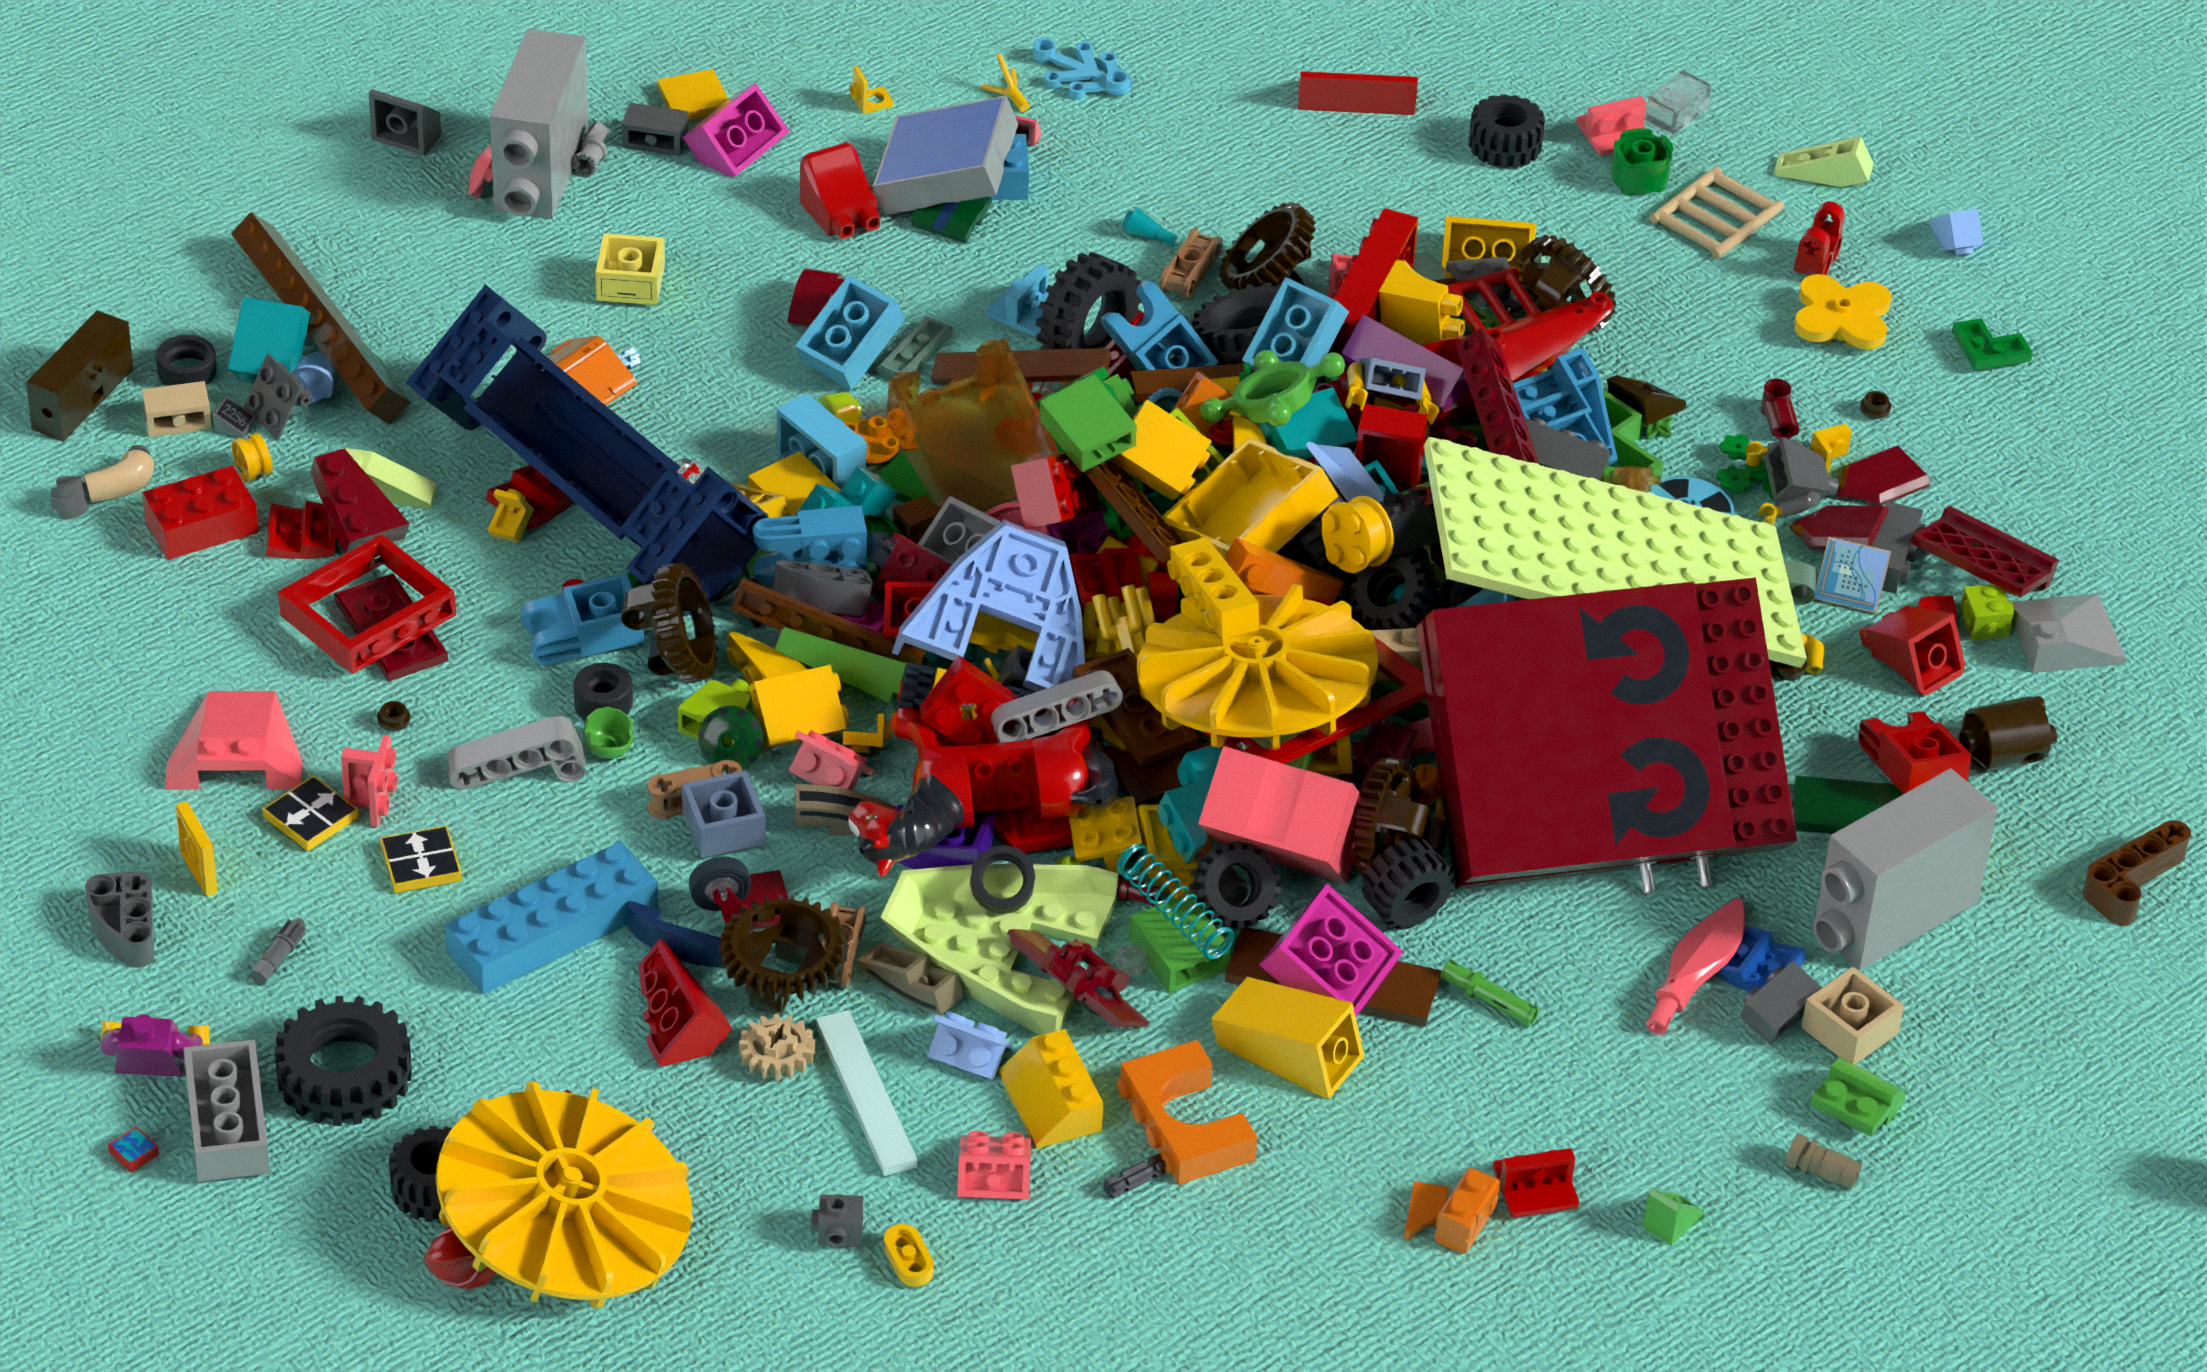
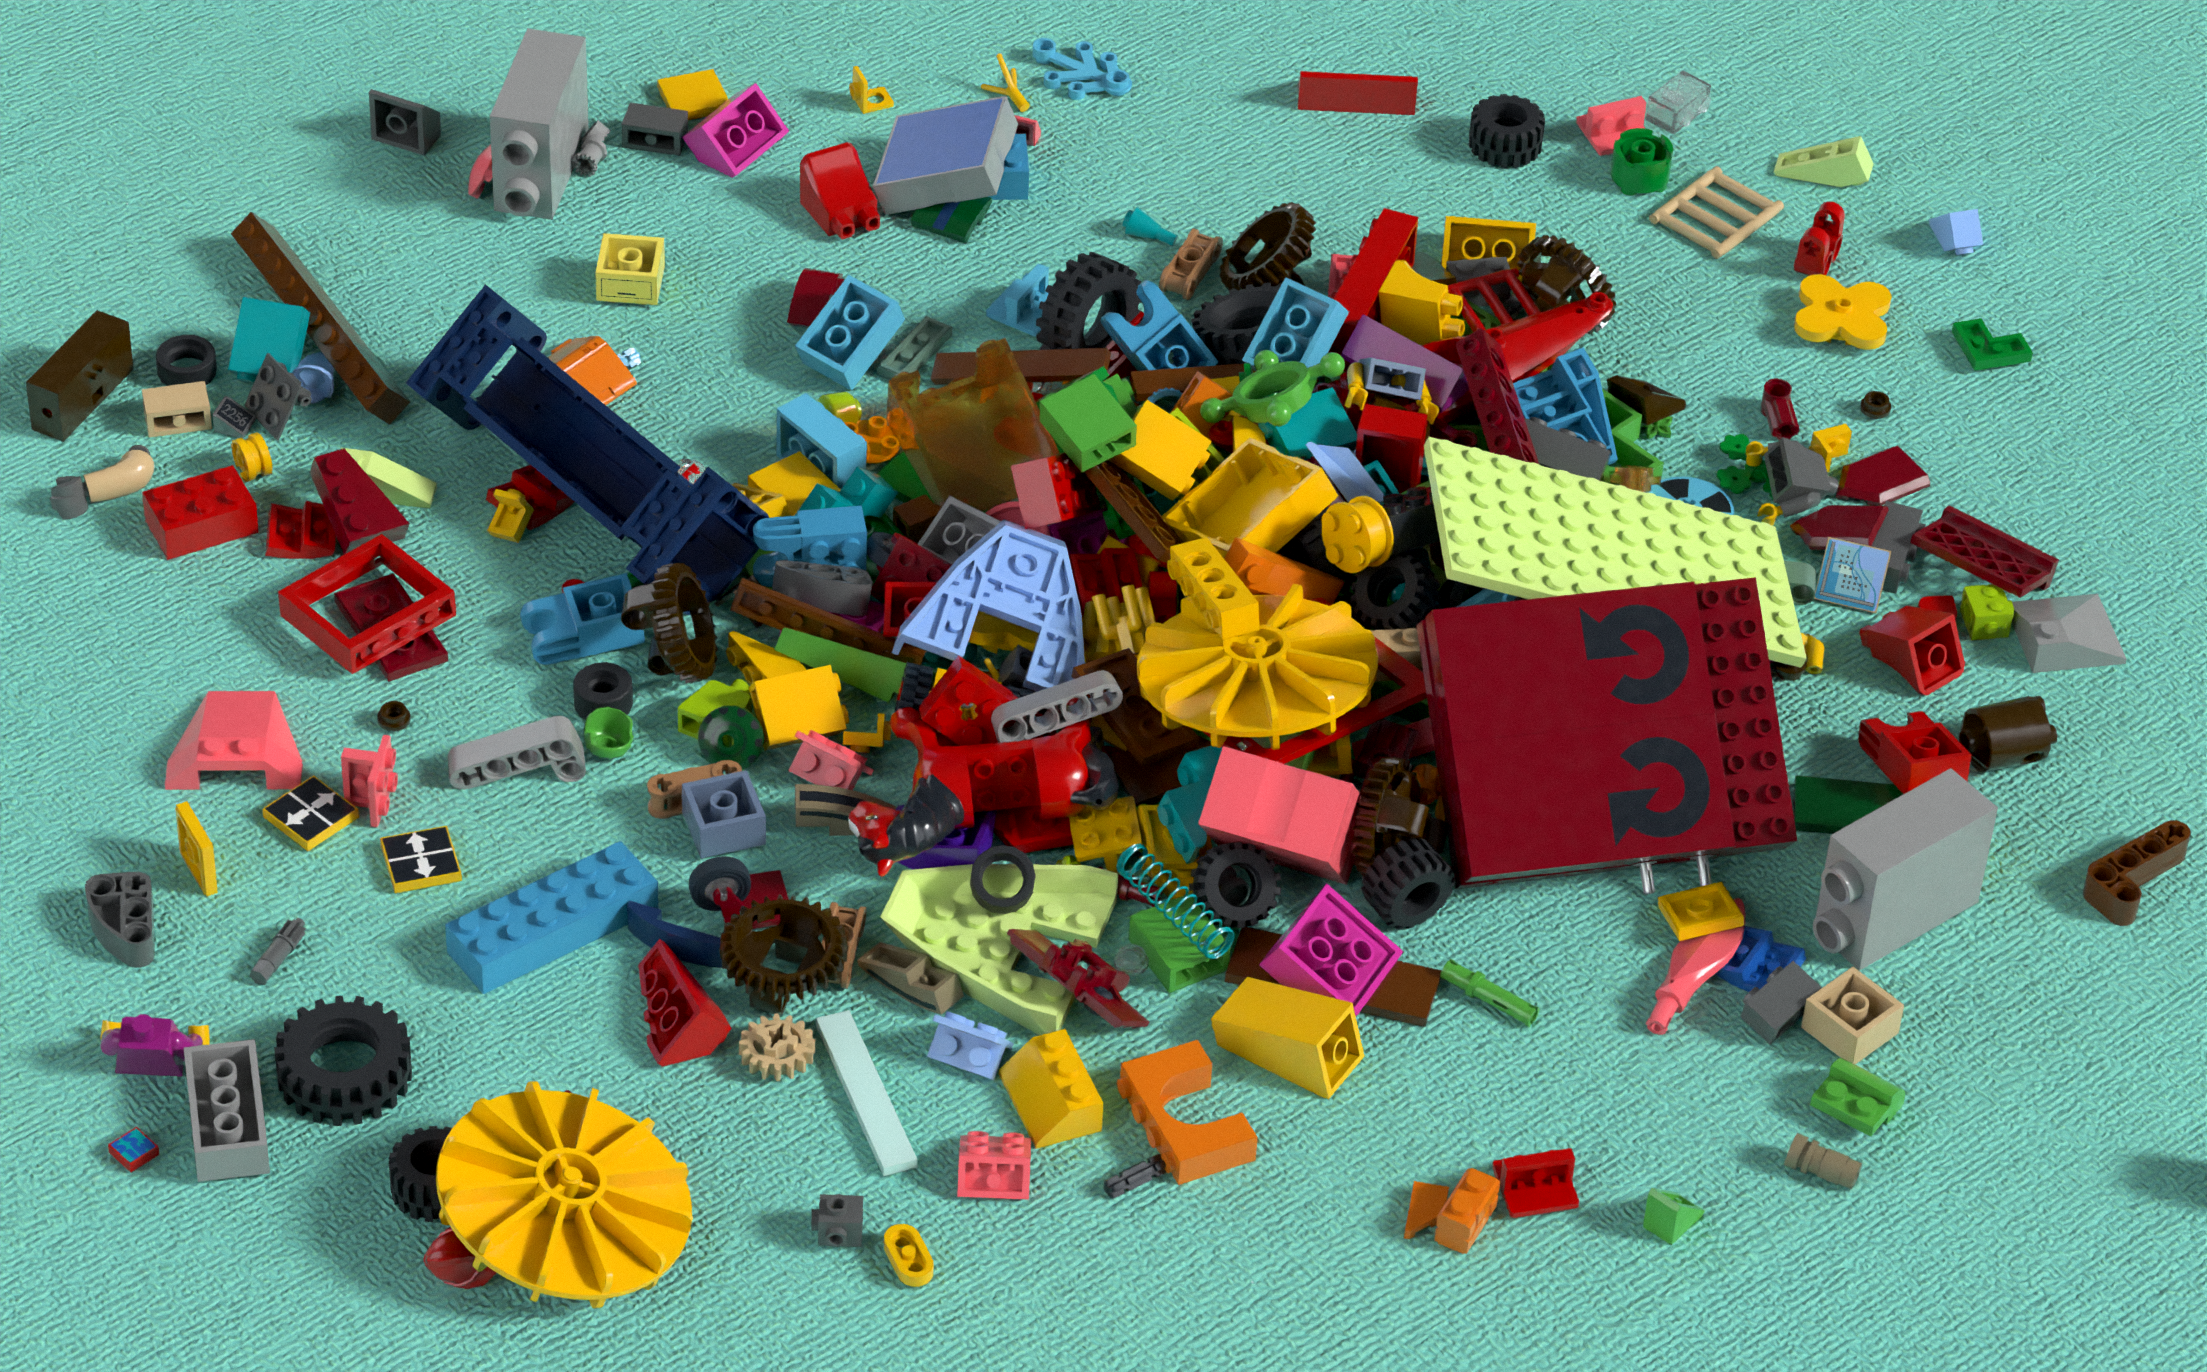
(1700, 911): none -> yellow tile

